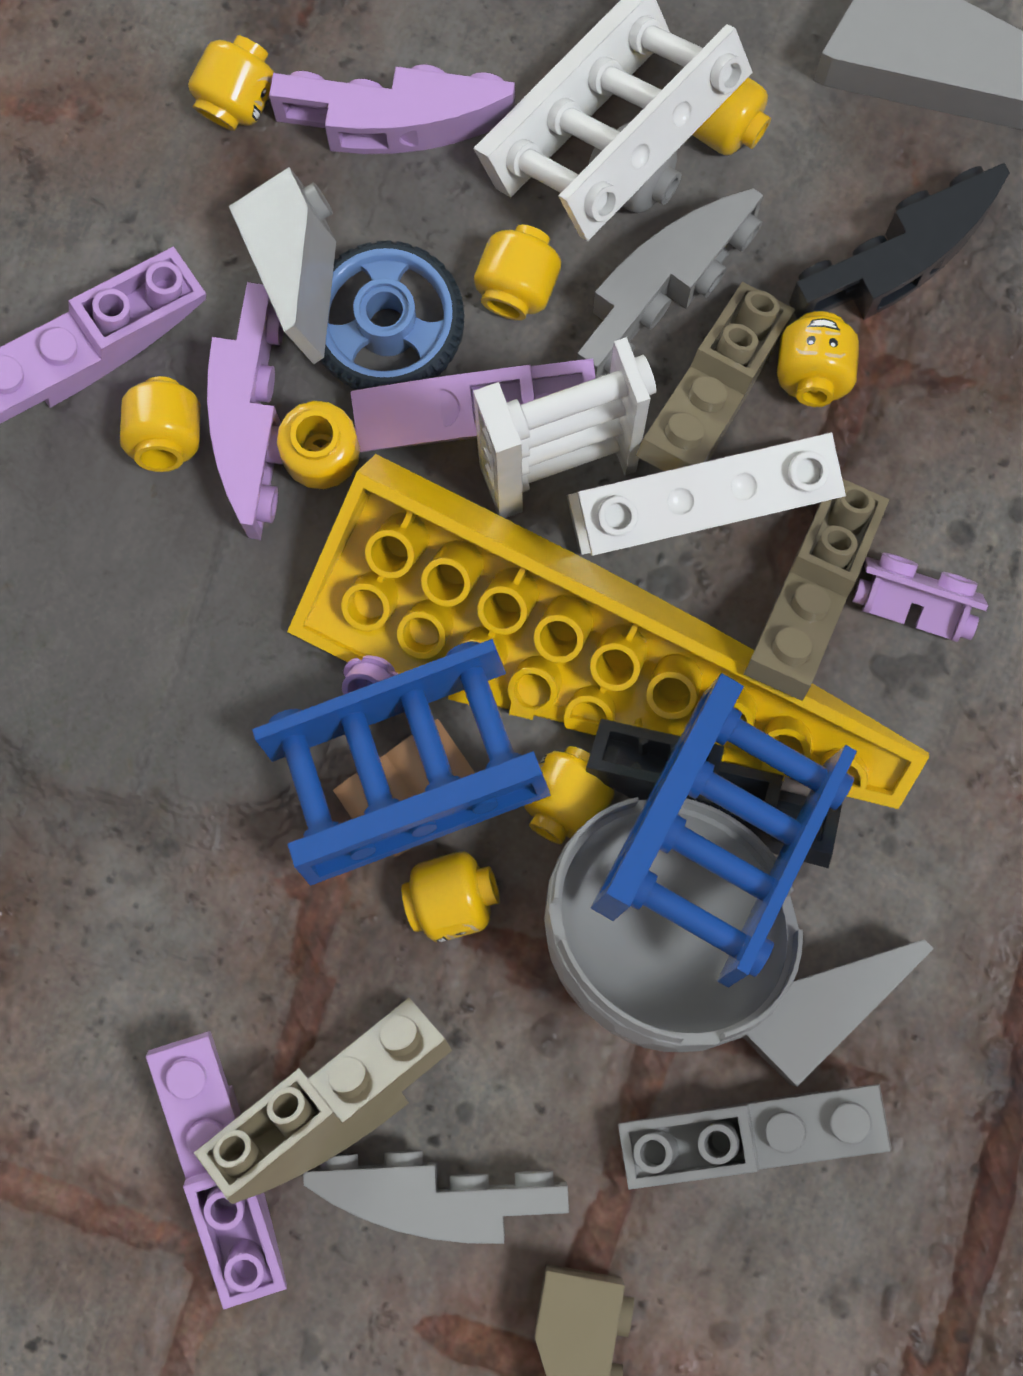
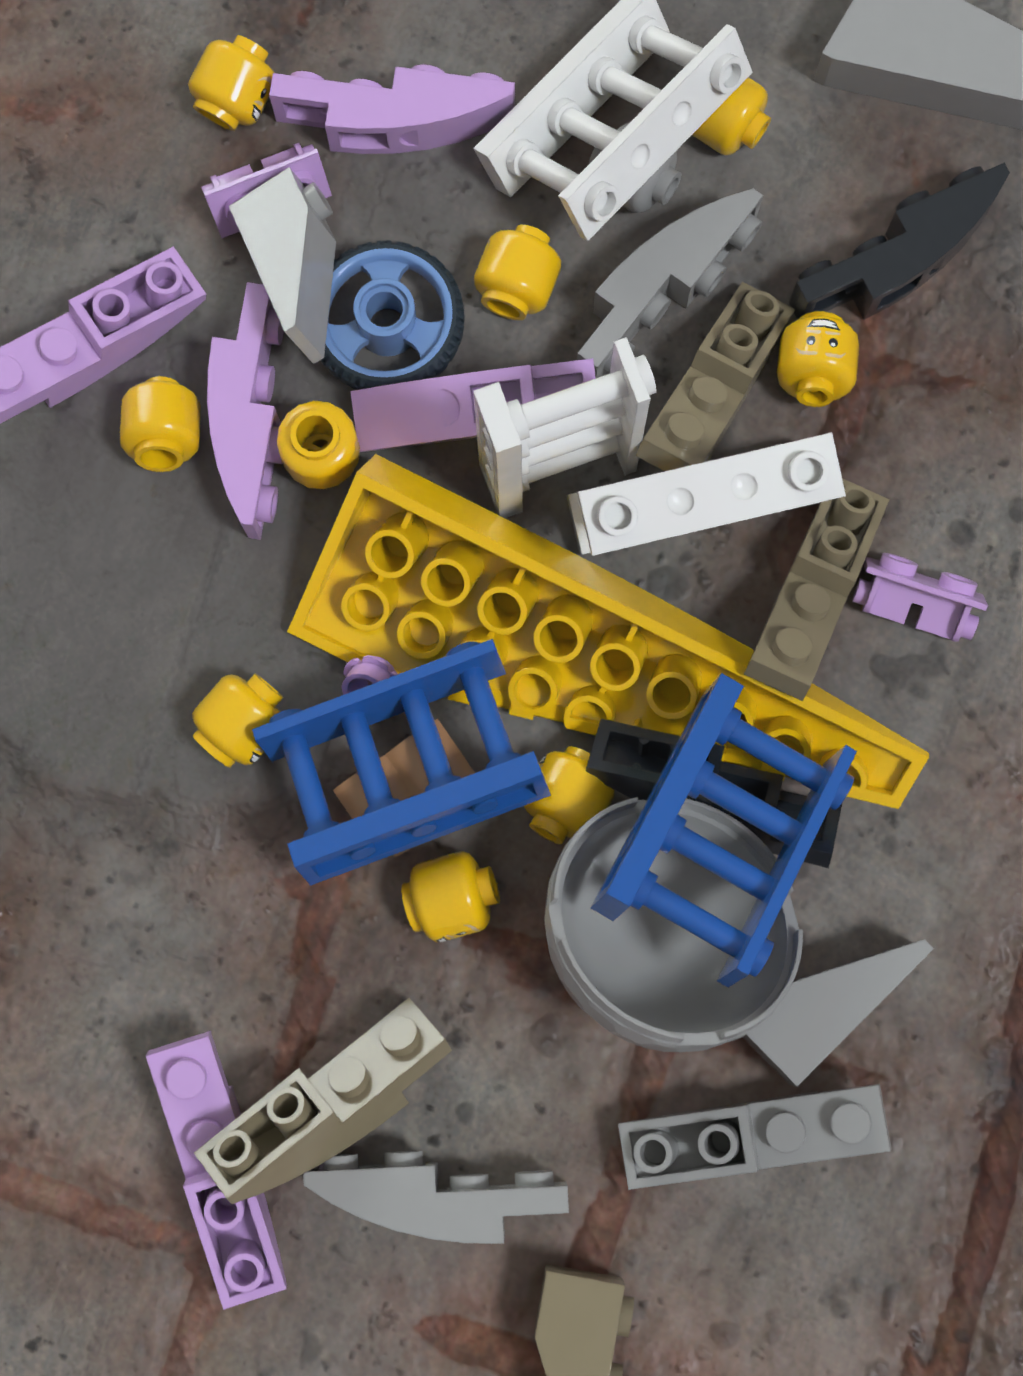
(230, 714): none -> yellow head
(239, 182): none -> lavender hinge

